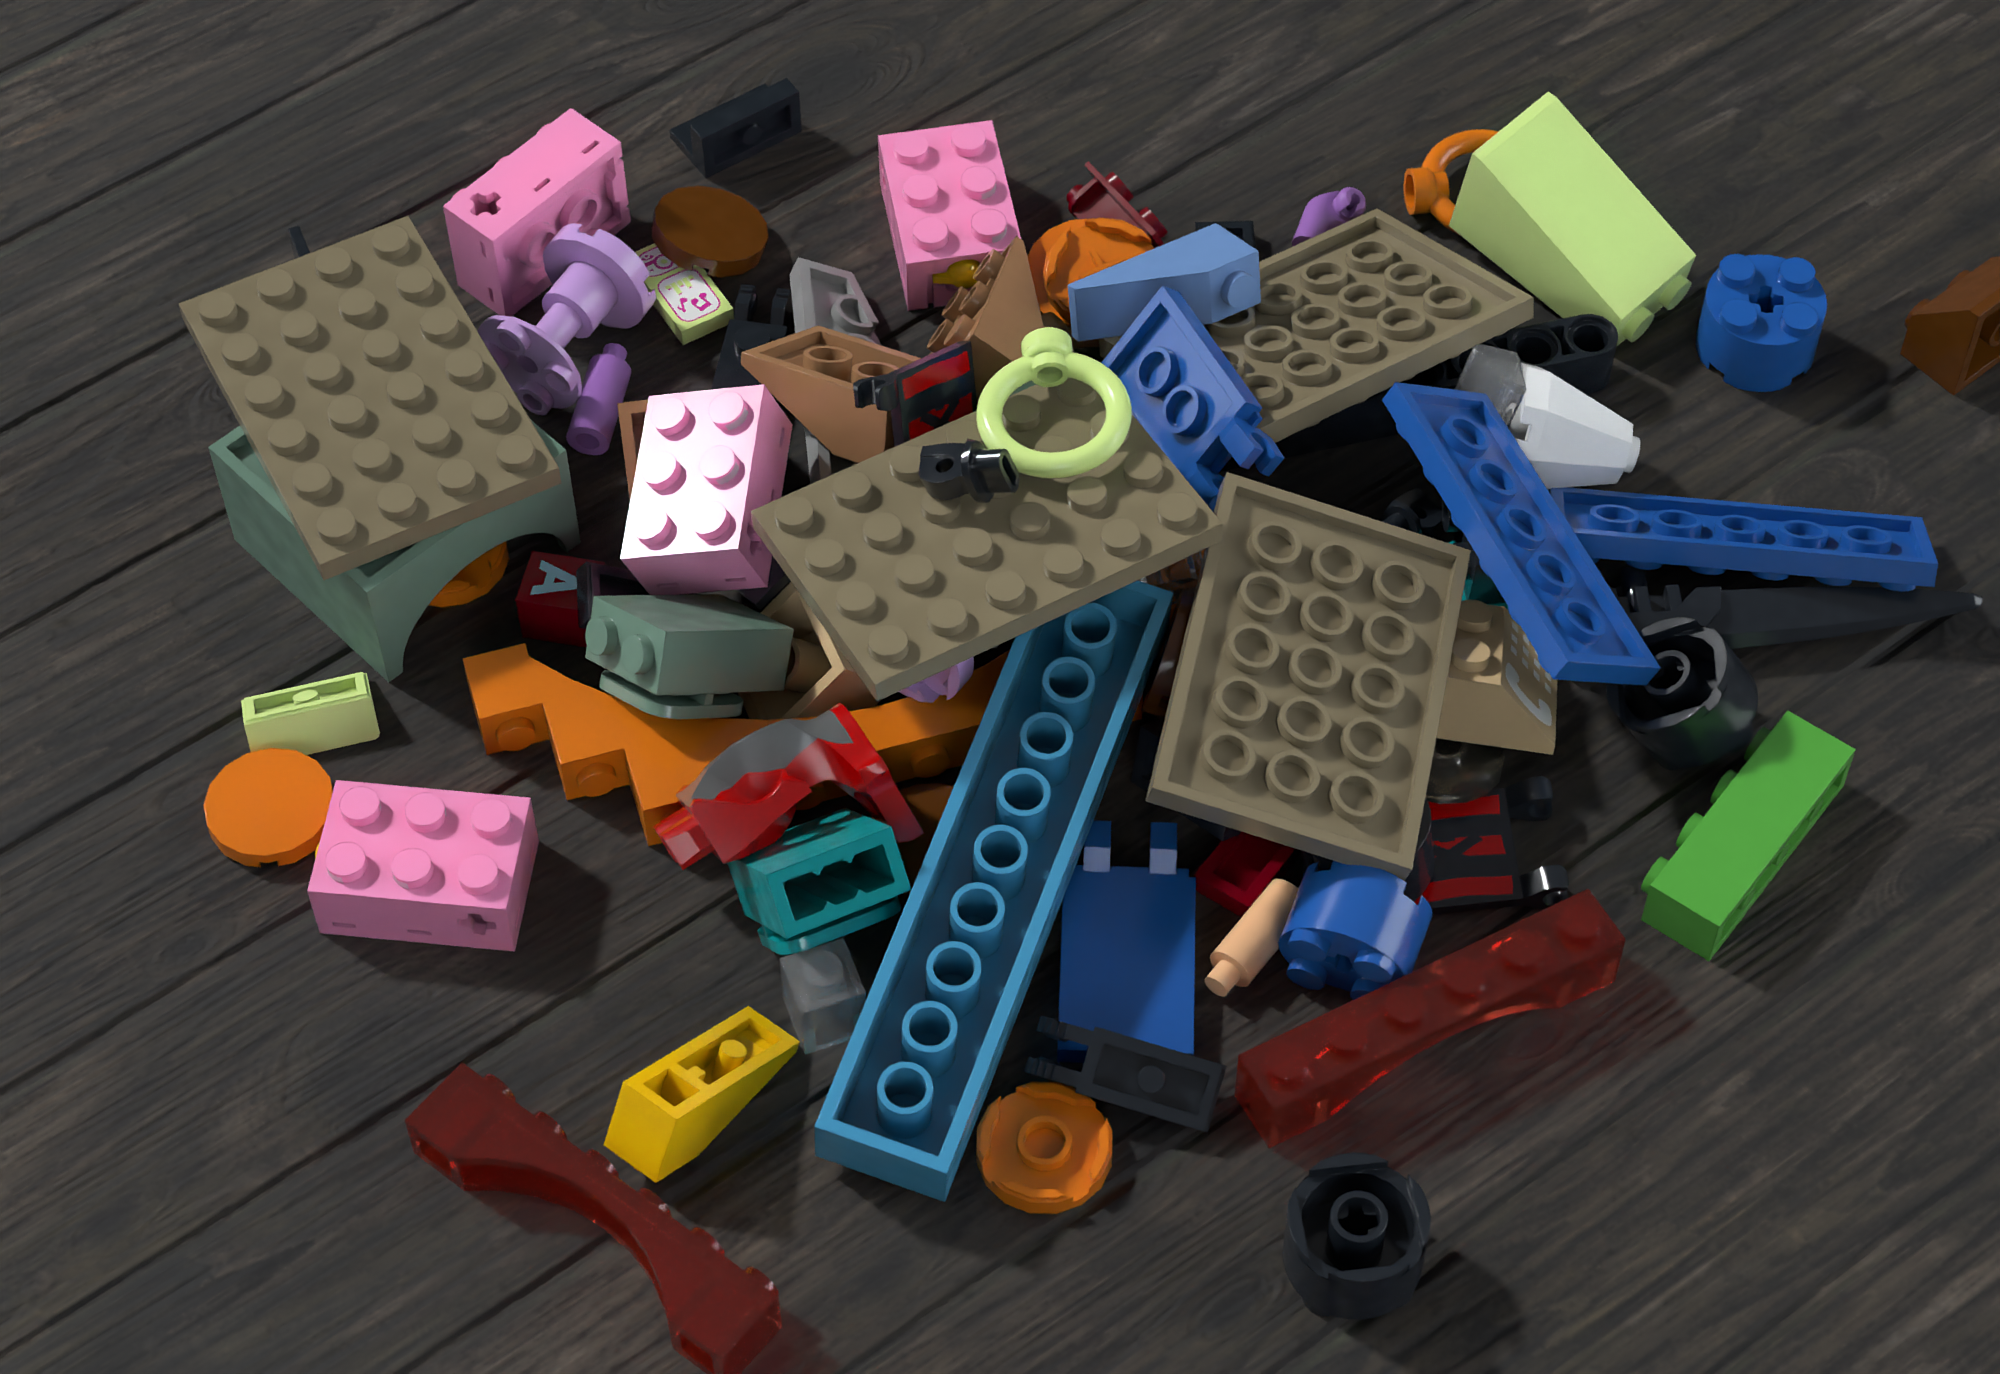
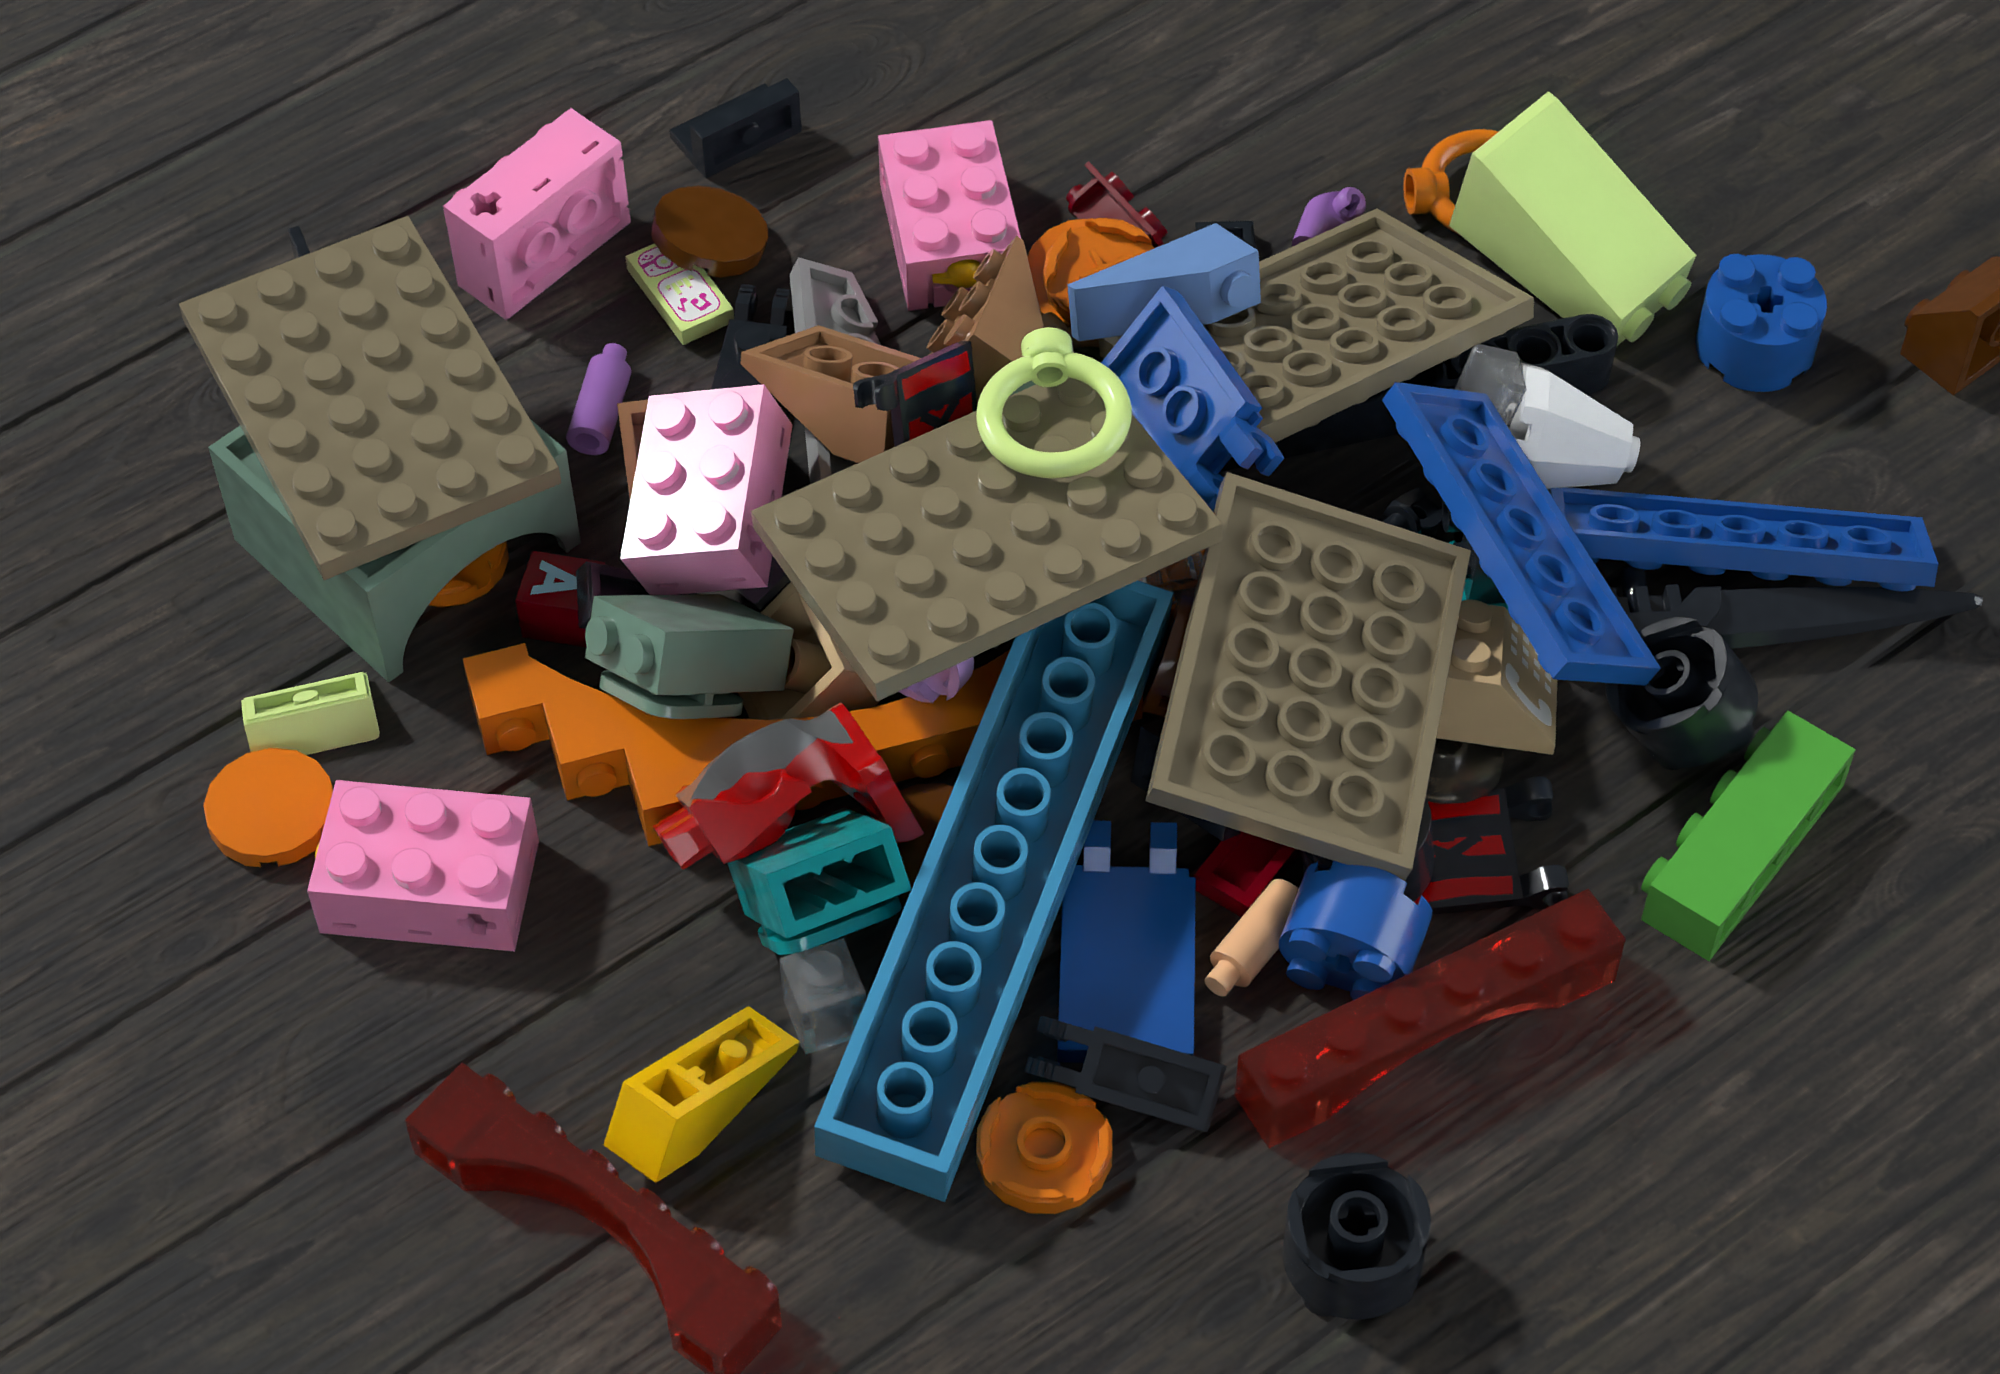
(593, 284): lavender piece -> none
(967, 468): black piece -> none

